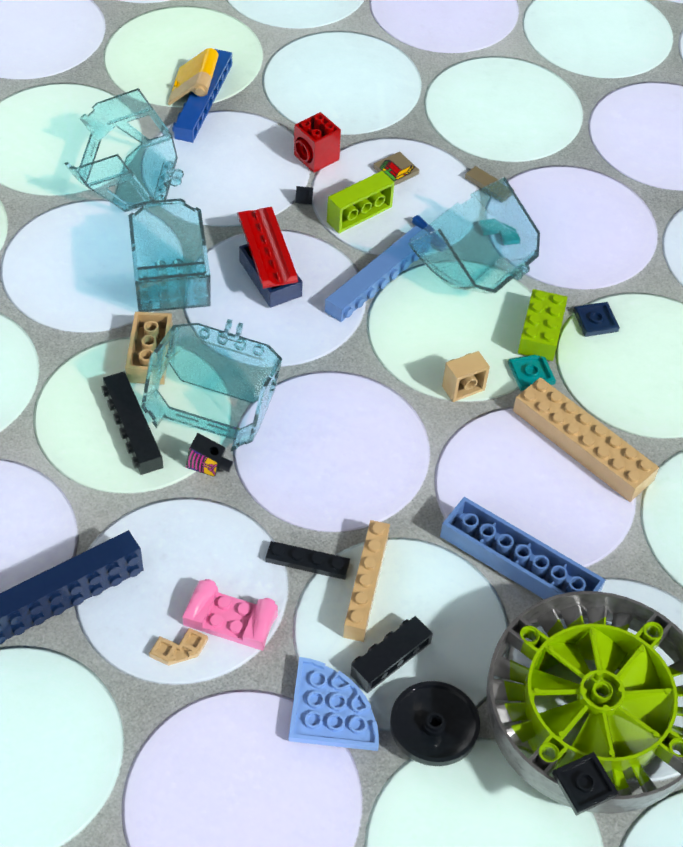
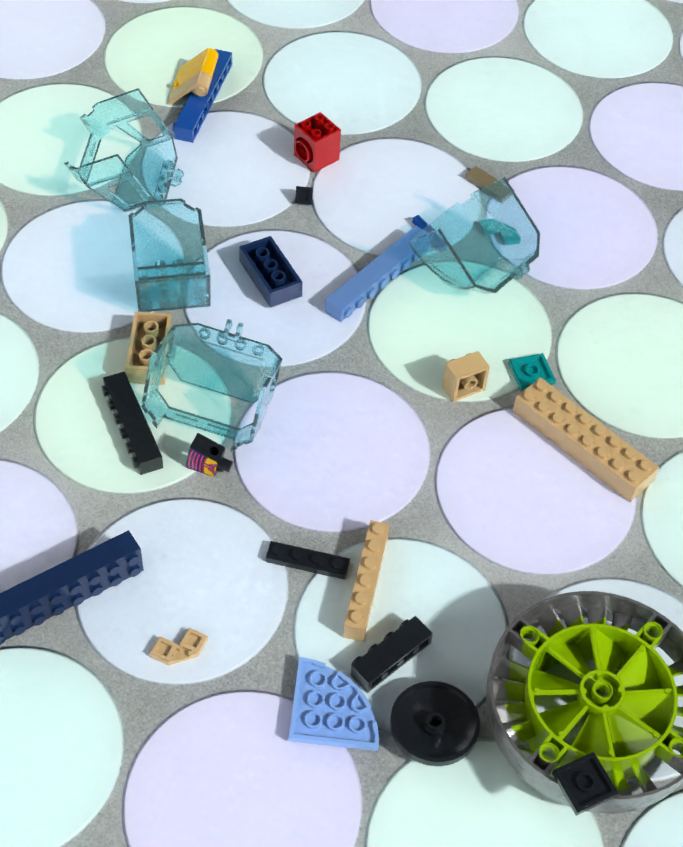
(230, 616): bright pink piece -> none
(267, 247): red plate -> none
(360, 201): lime brick -> none
(397, 168): tile -> none
(515, 552): medium blue brick -> none
(542, 324): lime brick -> none
(596, 319): dark blue tile -> none

